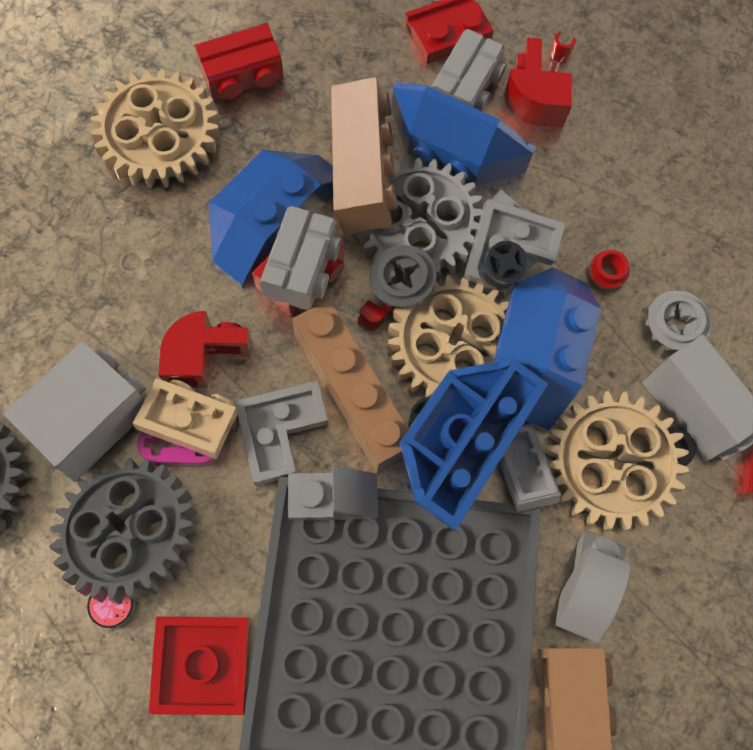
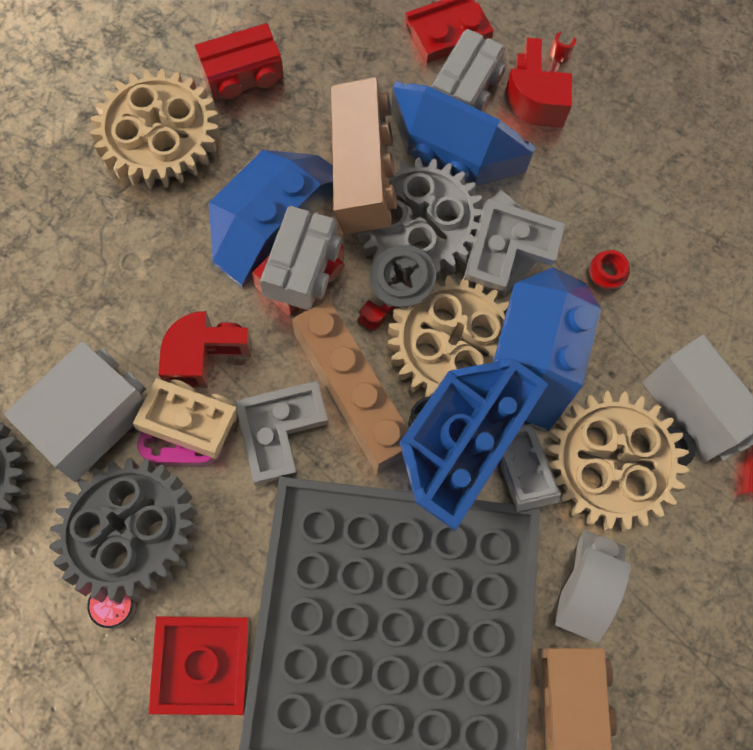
(333, 495): light grey slope -> none
(510, 258): black wheel -> none
(688, 309): light grey gear -> none

